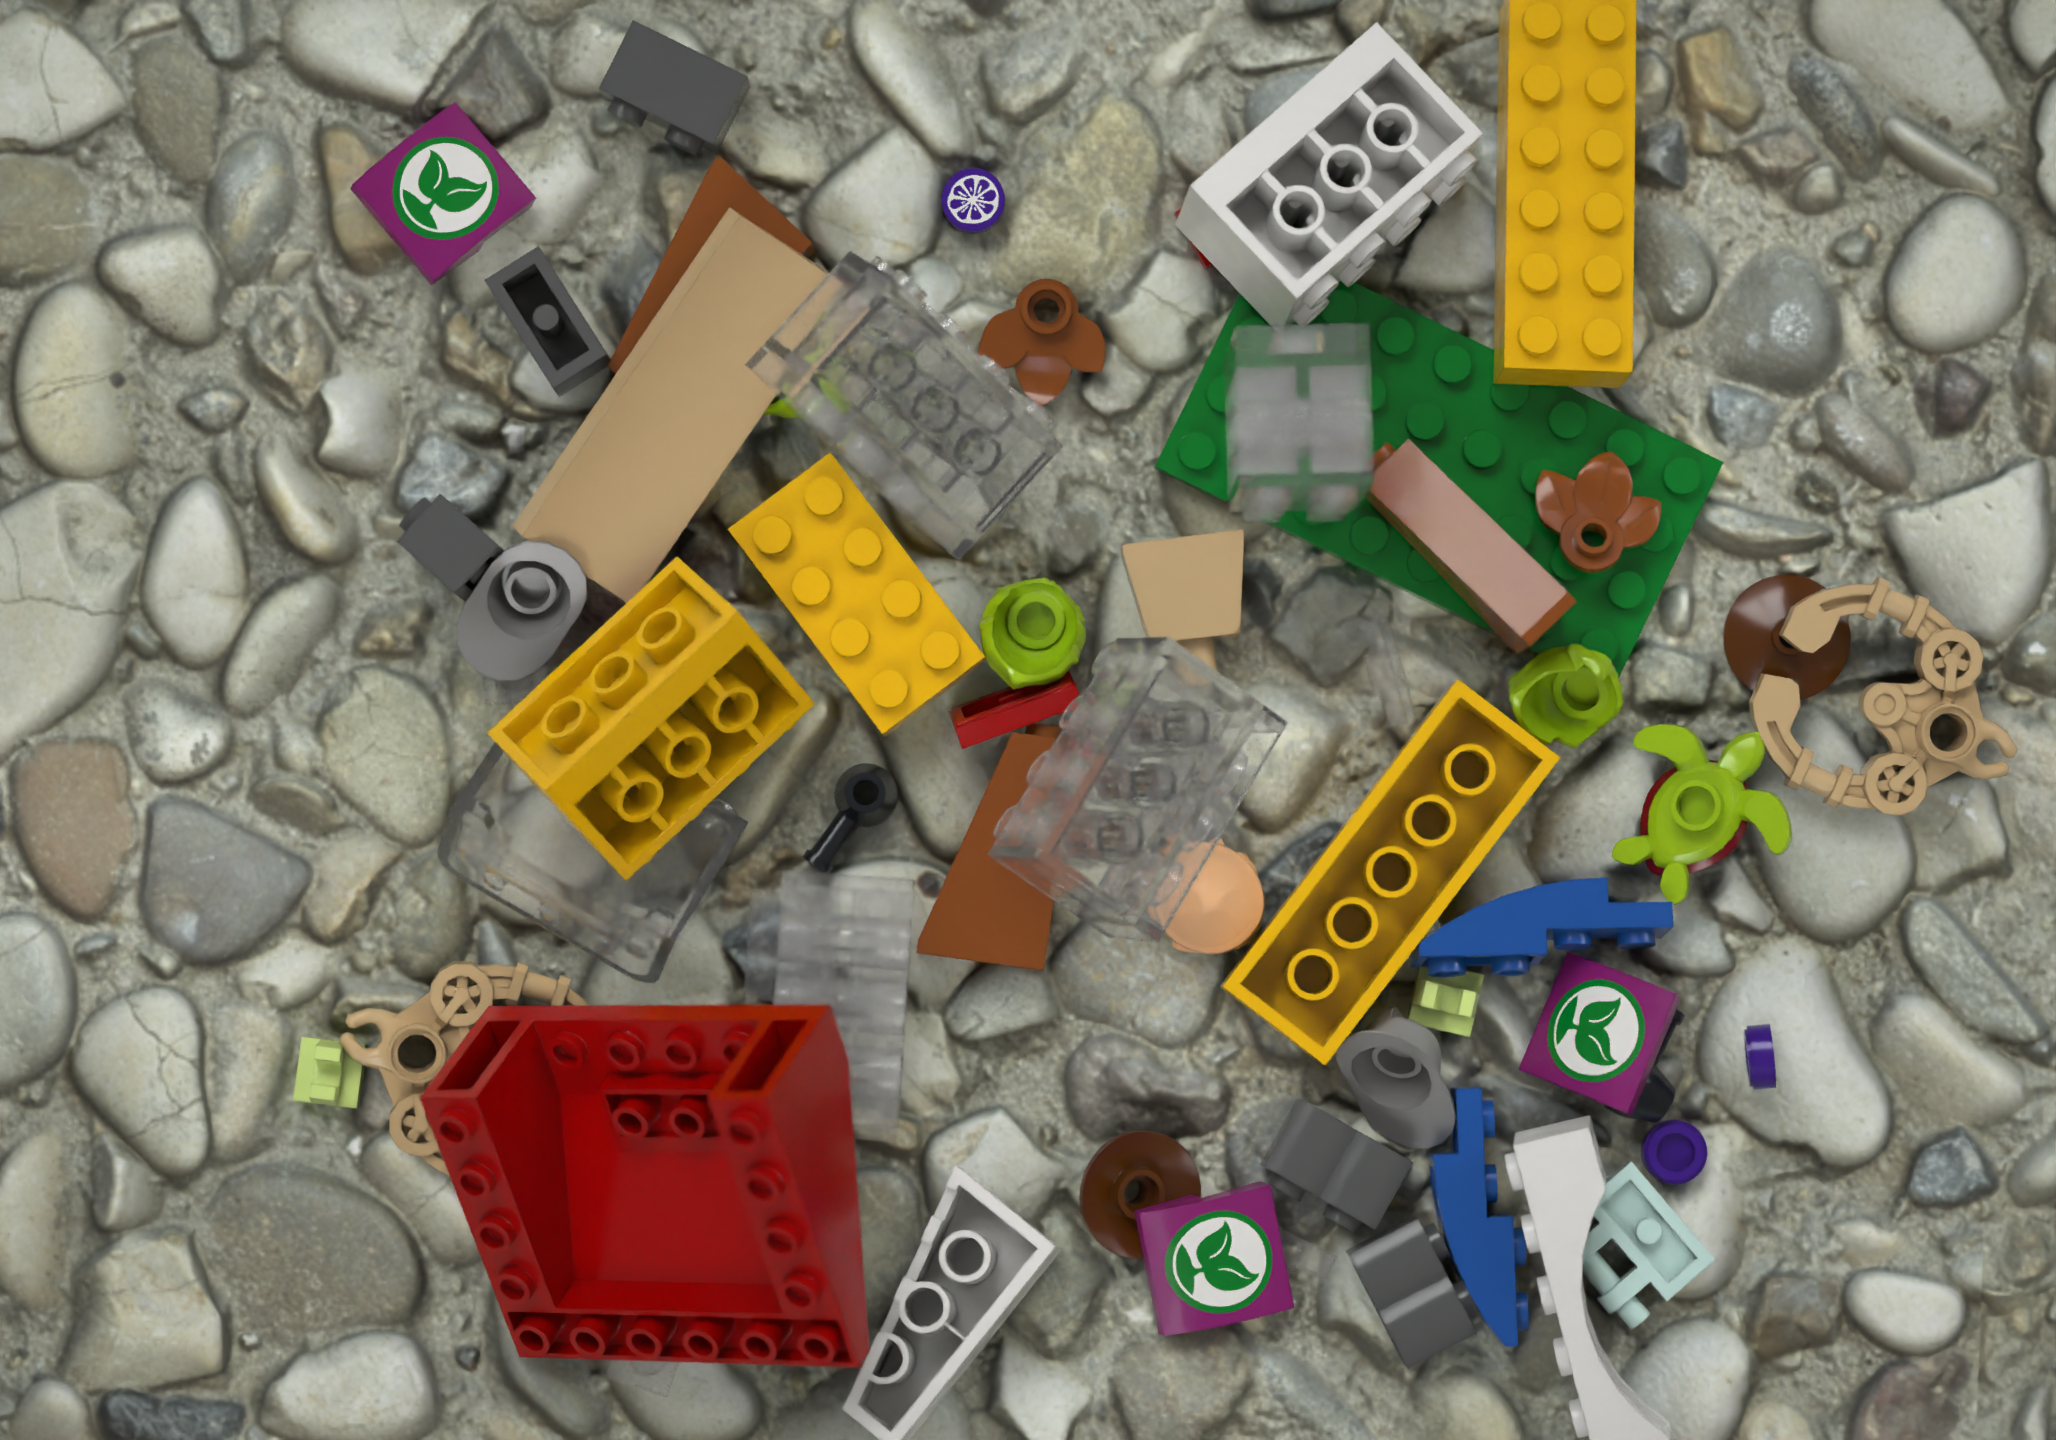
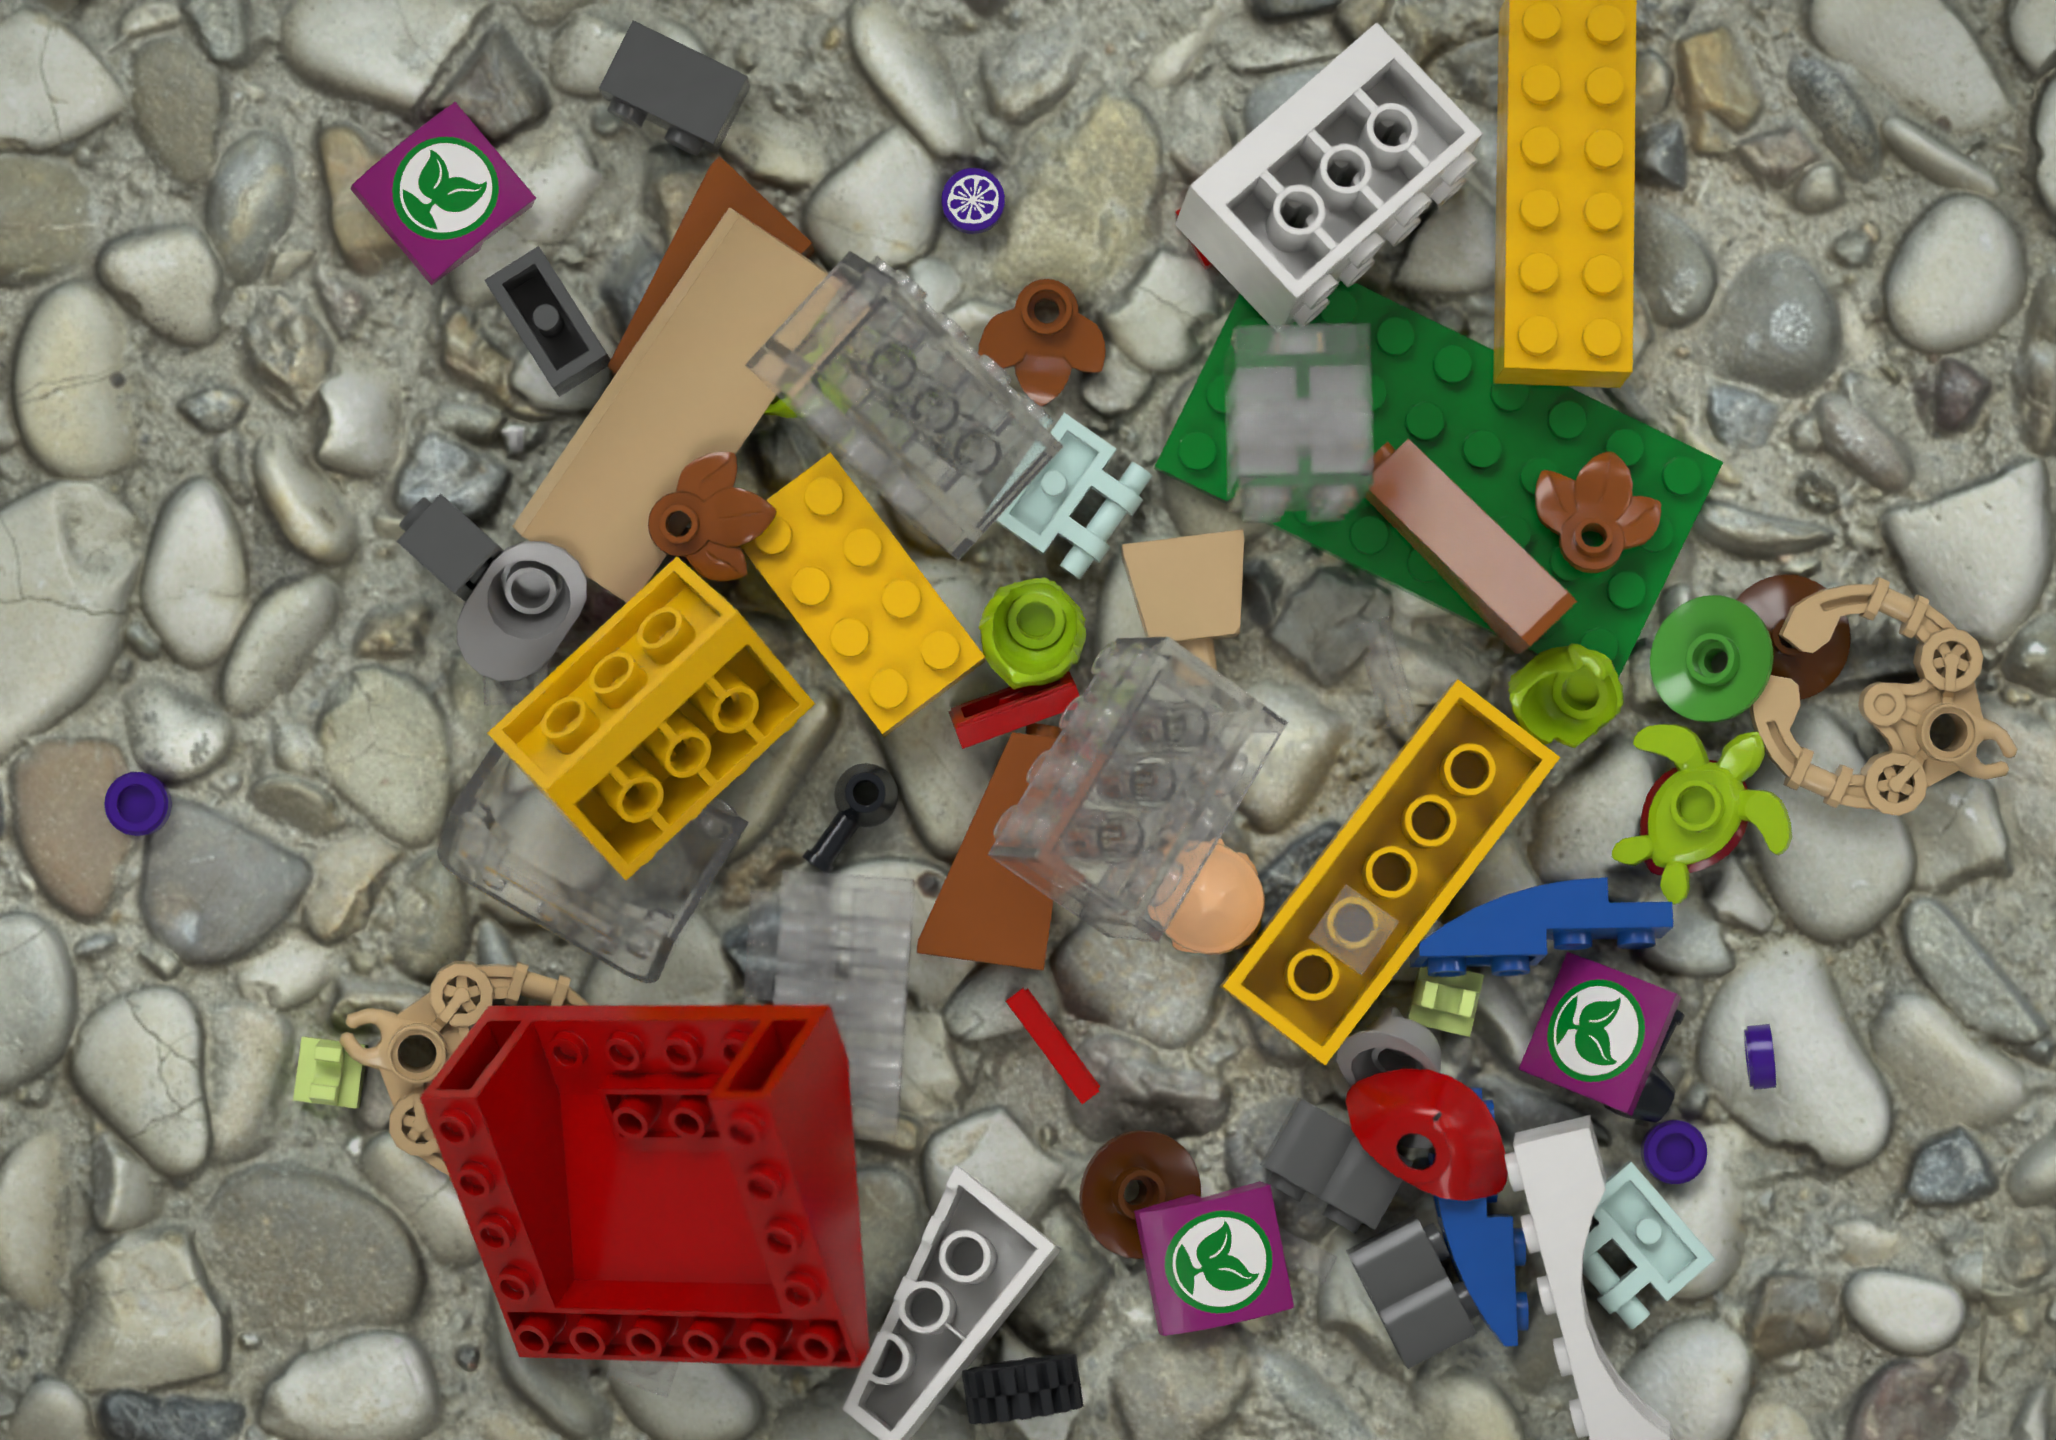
(138, 804): none -> dark purple tile
(718, 514): none -> dark orange plate
(1022, 1389): none -> black tyre
(1053, 1045): none -> red tile
(1058, 489): none -> light aqua plate
(1353, 929): none -> clear plate
(1465, 1136): none -> red piece
(1685, 651): none -> bright green dish

